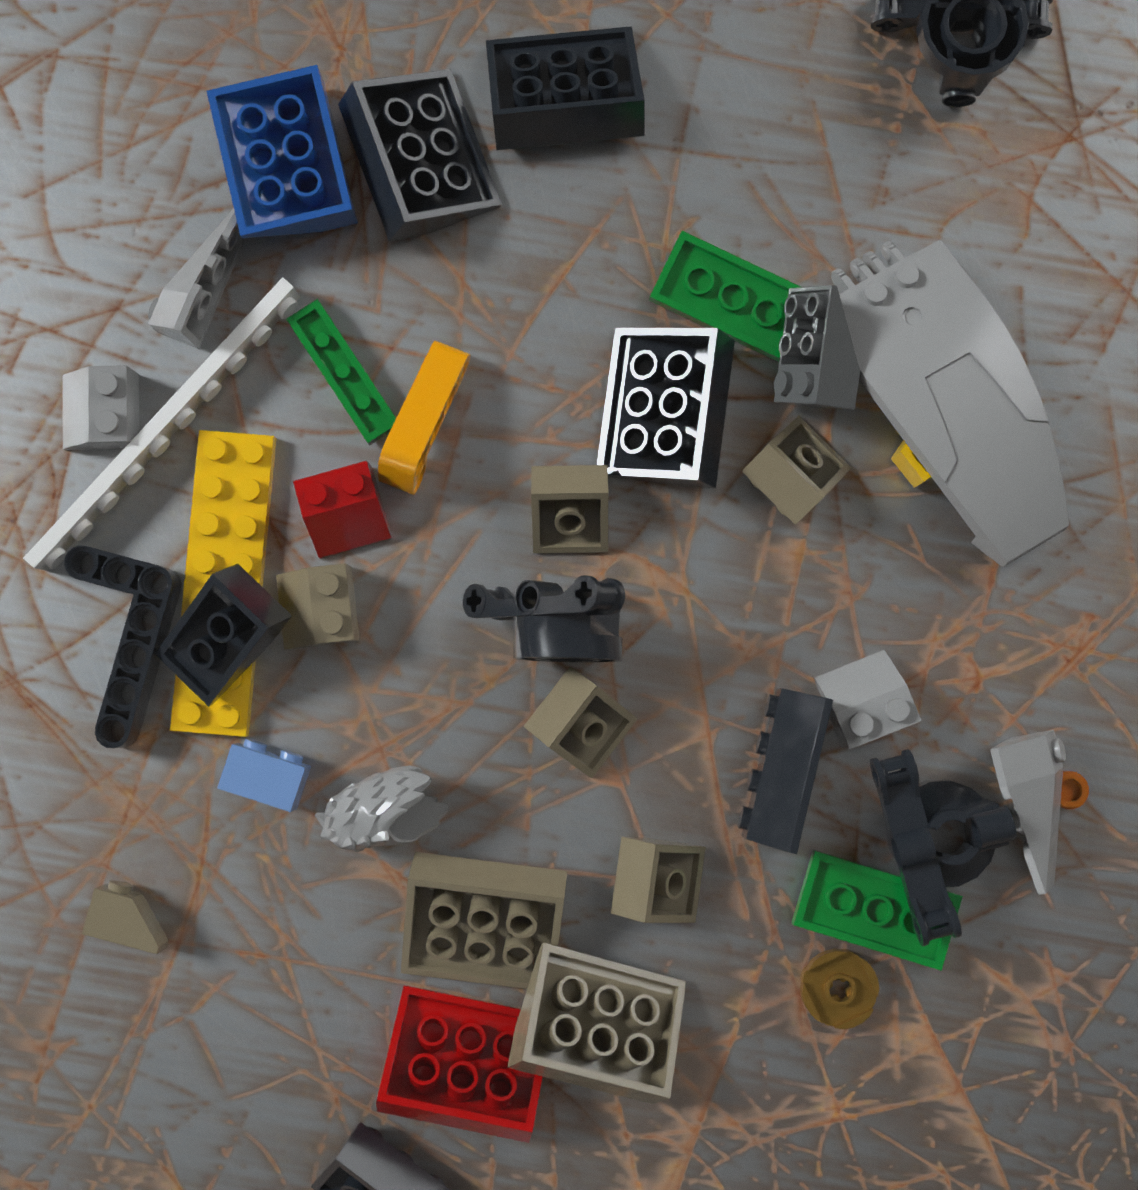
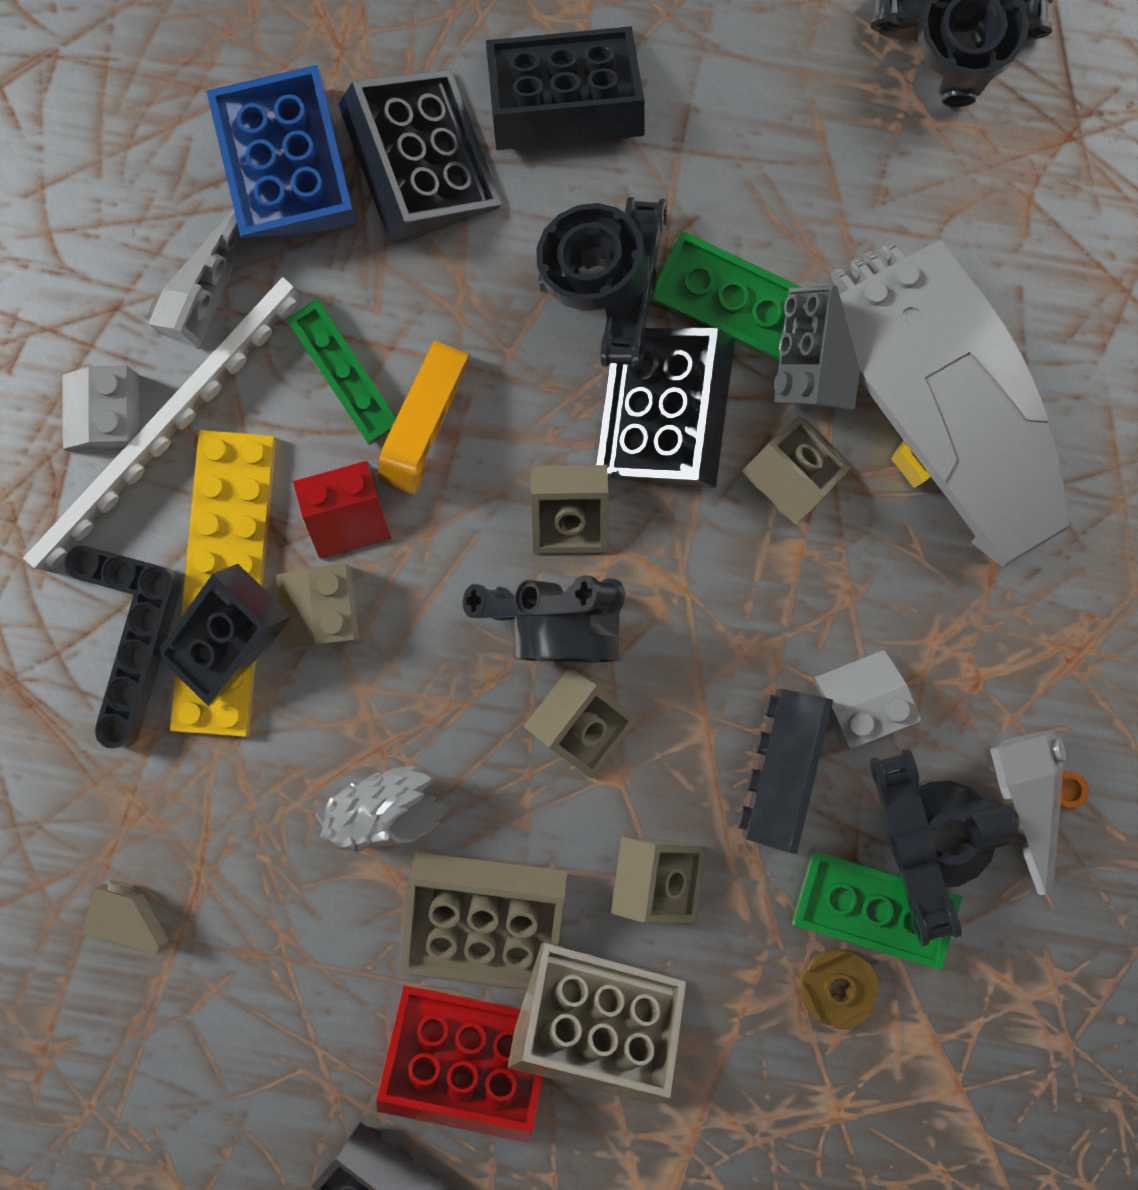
(264, 775): medium blue brick -> none
(628, 248): none -> black piece

